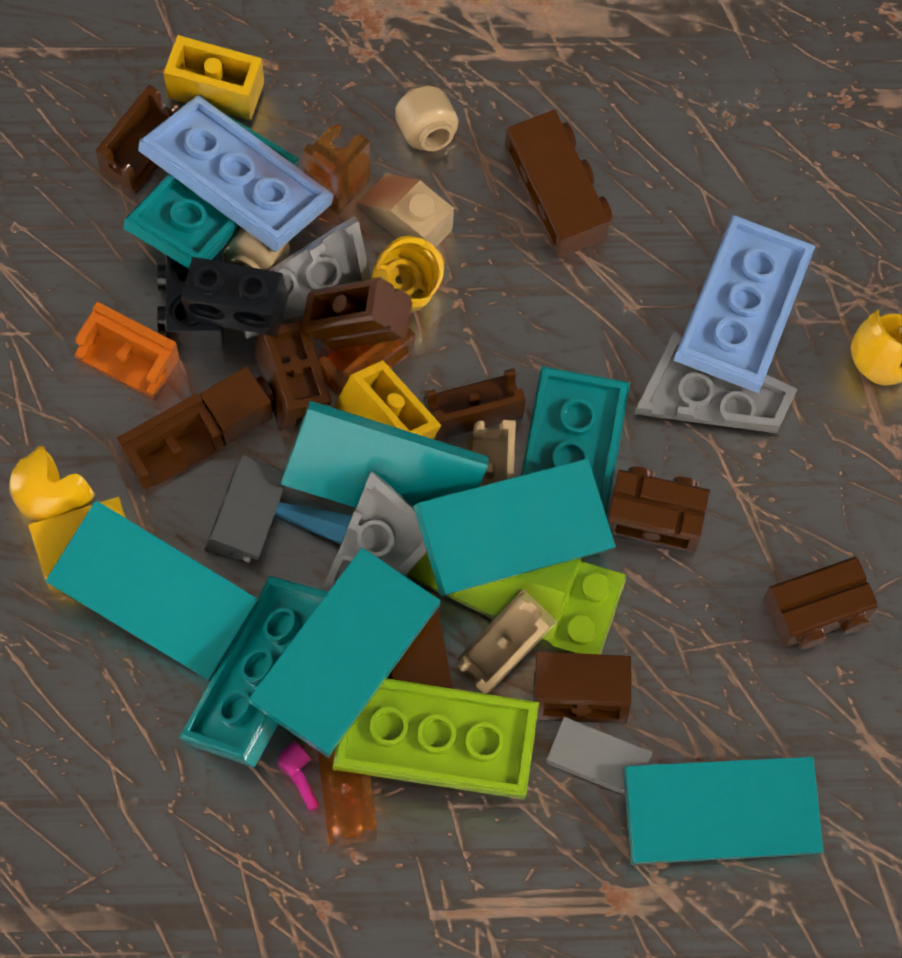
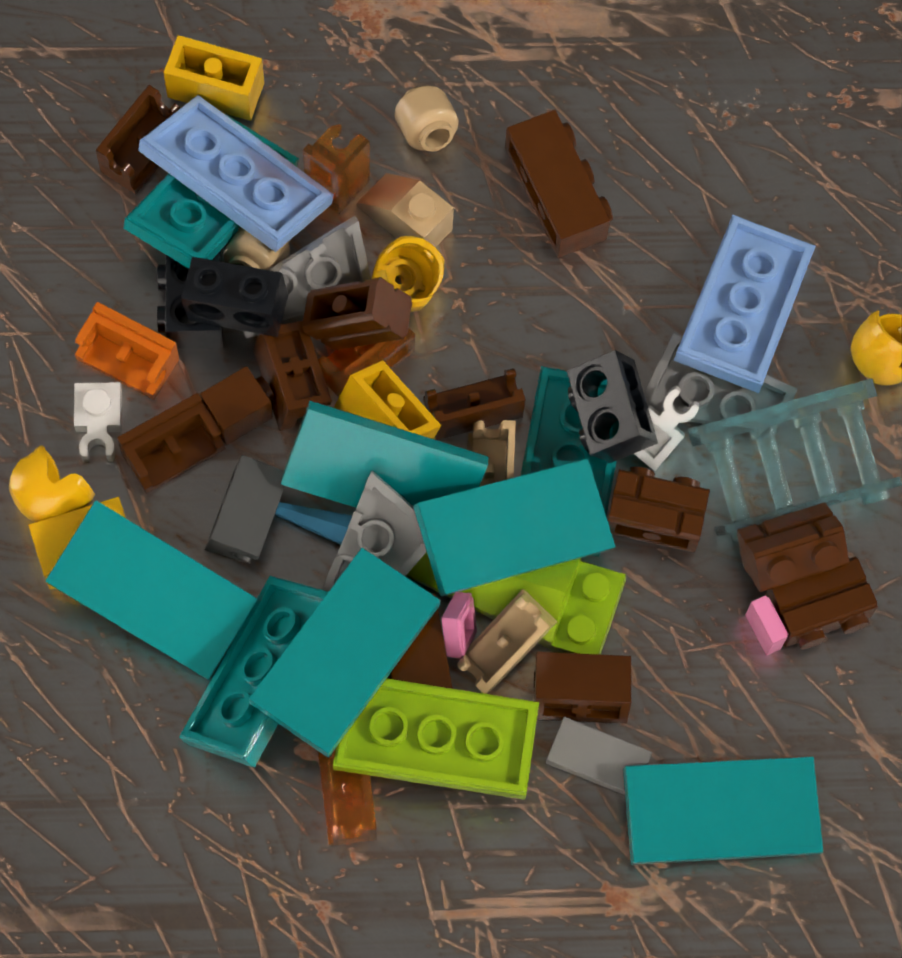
(97, 413): none -> white plate
(291, 761): dark pink hand -> none
(459, 625): none -> bright pink tile
(620, 402): none -> black brick
(665, 429): none -> white plate
(766, 625): none -> bright pink tile
(793, 547): none -> reddish brown brick
(806, 415): none -> clear light blue fence

